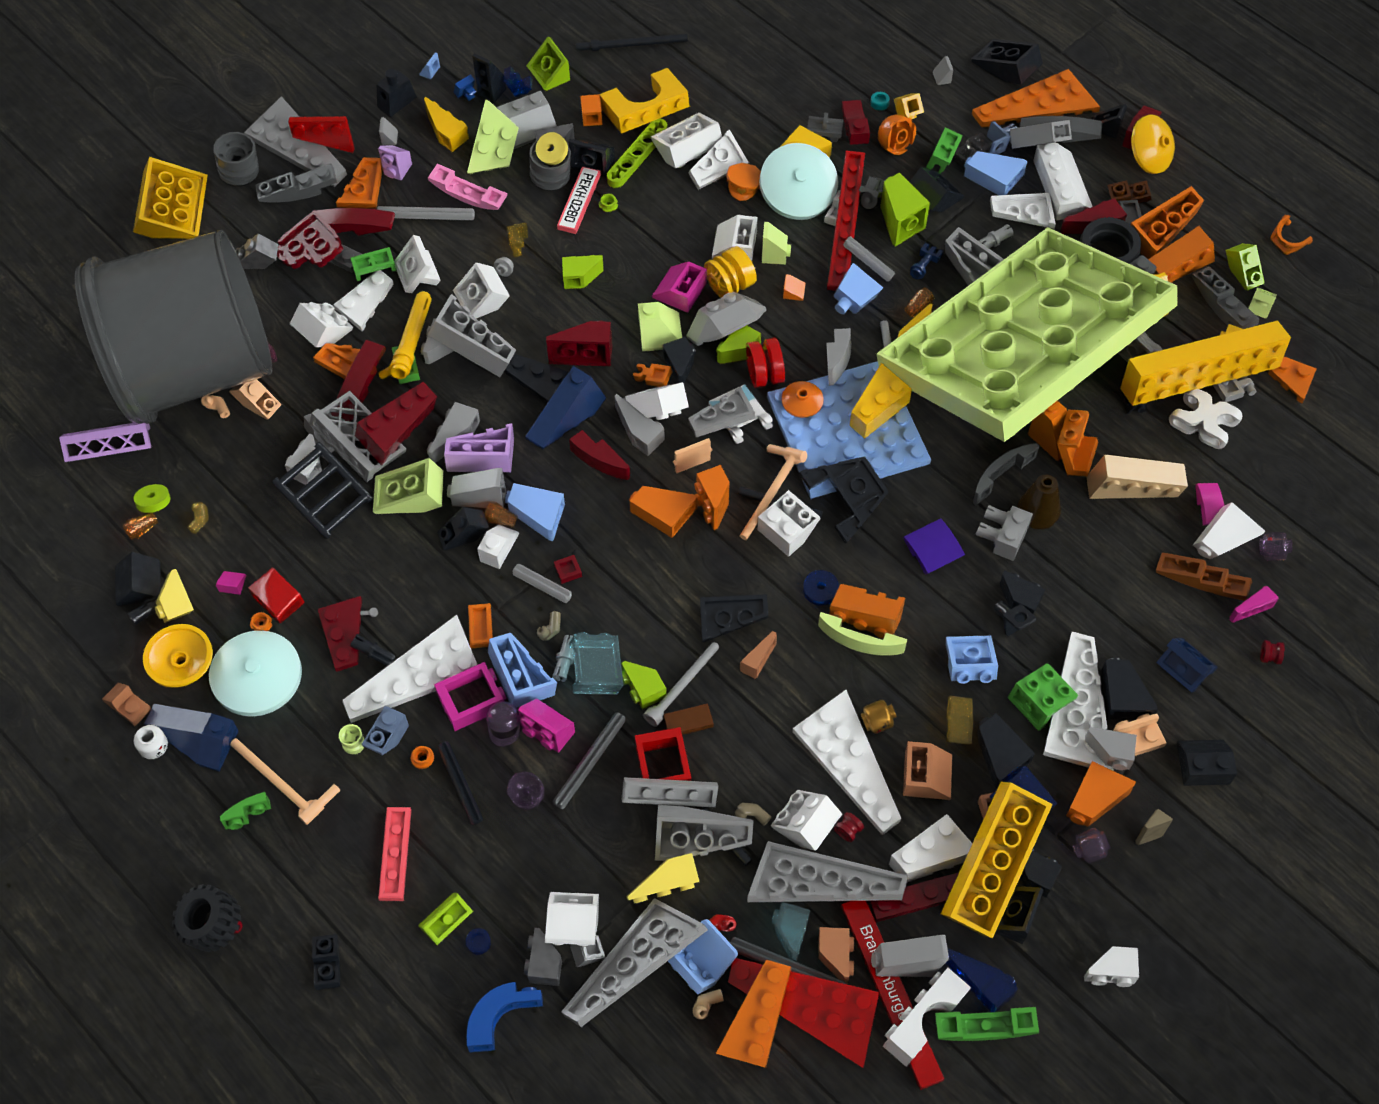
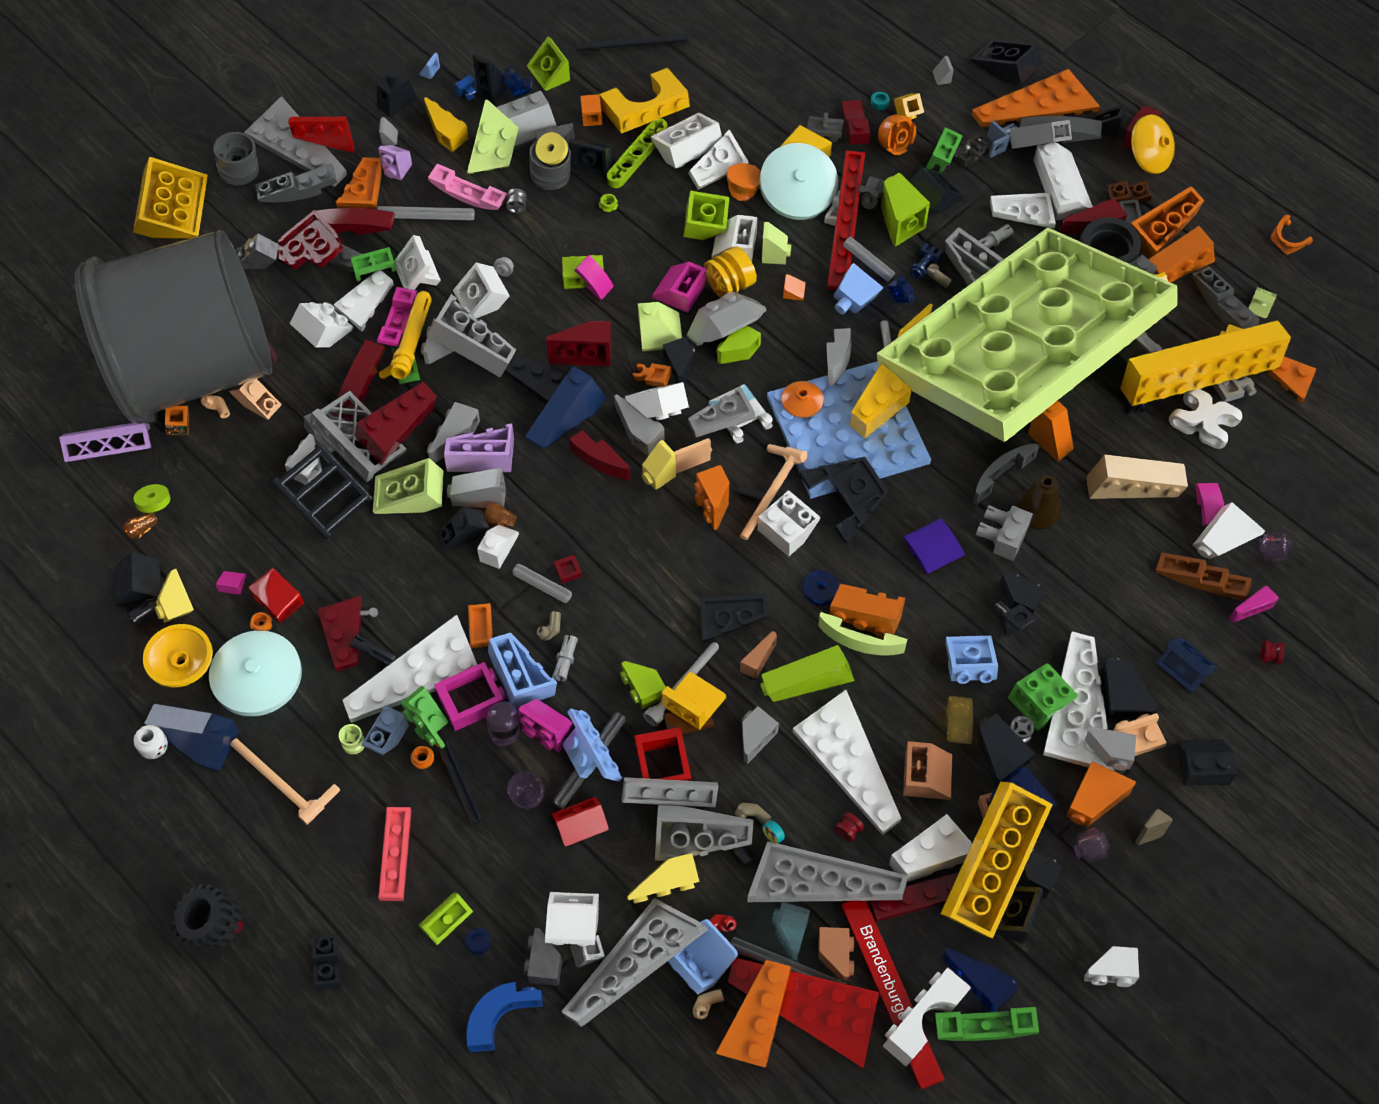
(126, 703): nougat slope -> none
(177, 420): none -> orange brick
(201, 517): clear yellow arm -> none
(238, 814): bright green slope -> none
(336, 358): orange wing -> none
(398, 317): none -> dark pink slope
(426, 715): none -> bright green bracket
(516, 201): none -> flat silver wheel
(516, 234): clear yellow bracket -> none
(536, 508): light blue slope -> none
(579, 200): tile -> none
(580, 821): none -> panel
(587, 749): none -> light blue bracket
(595, 277): none -> dark pink slope
(596, 663): clear light blue panel -> none
(659, 466): none -> light yellow slope
(663, 508): orange slope -> none
(693, 700): none -> yellow bracket
(705, 215): none -> lime slope
(757, 731): none -> light grey slope
(765, 362): red wheel -> none
(773, 832): none -> teal tile
(807, 675): none -> lime slope
(807, 819): white slope -> none
(878, 716): pearl gold head -> none
(901, 290): none -> clear blue bracket
(911, 957): light grey slope -> none
(919, 301): clear orange cone -> none
(934, 273): none -> dark tan arm
(995, 171): light blue slope -> none
(1025, 725): none -> flat silver wheel
(1075, 448): orange panel -> none
(1245, 265): lime slope -> none

